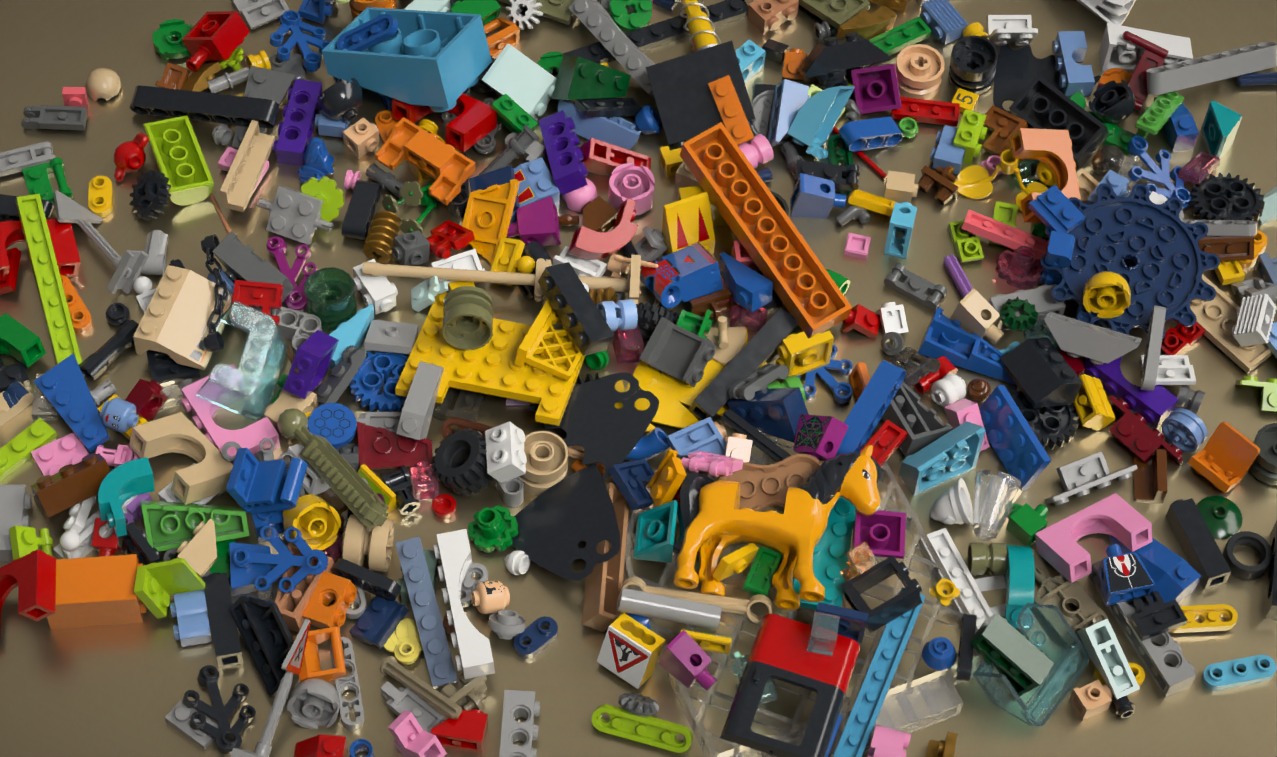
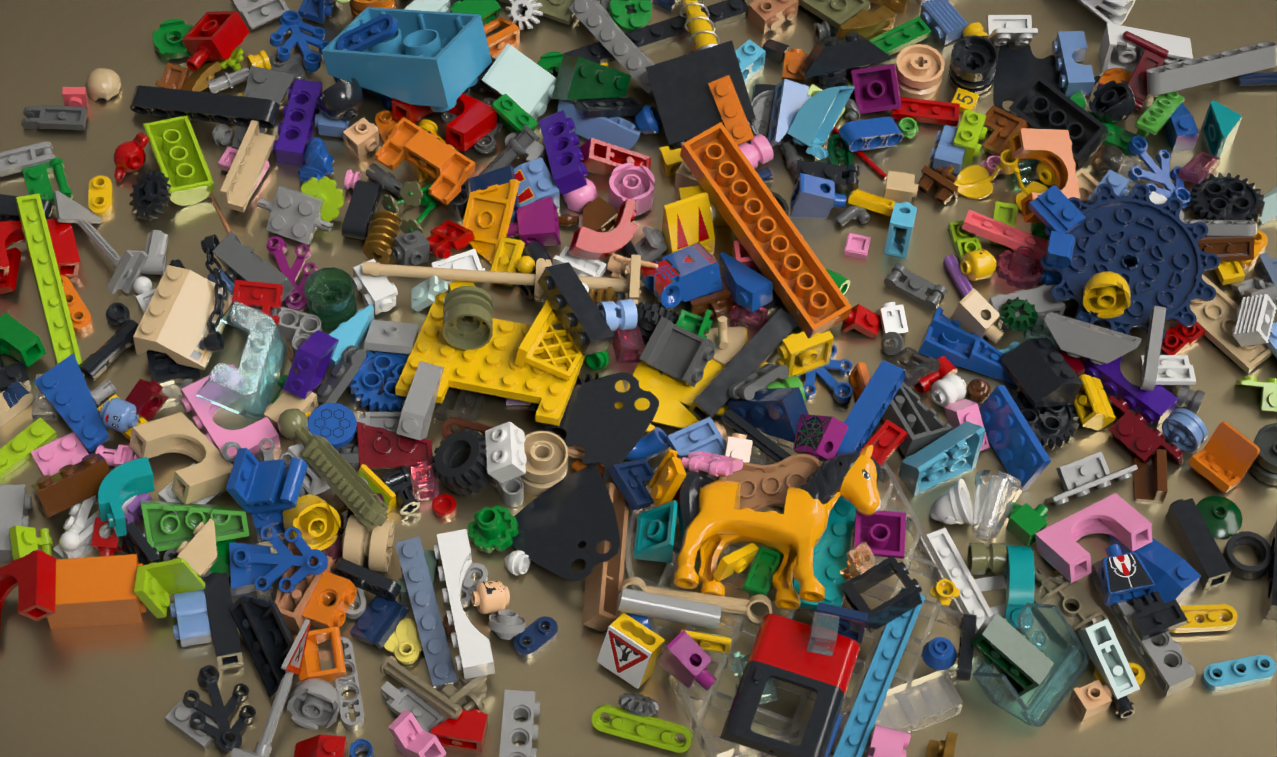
(978, 265): none -> yellow head

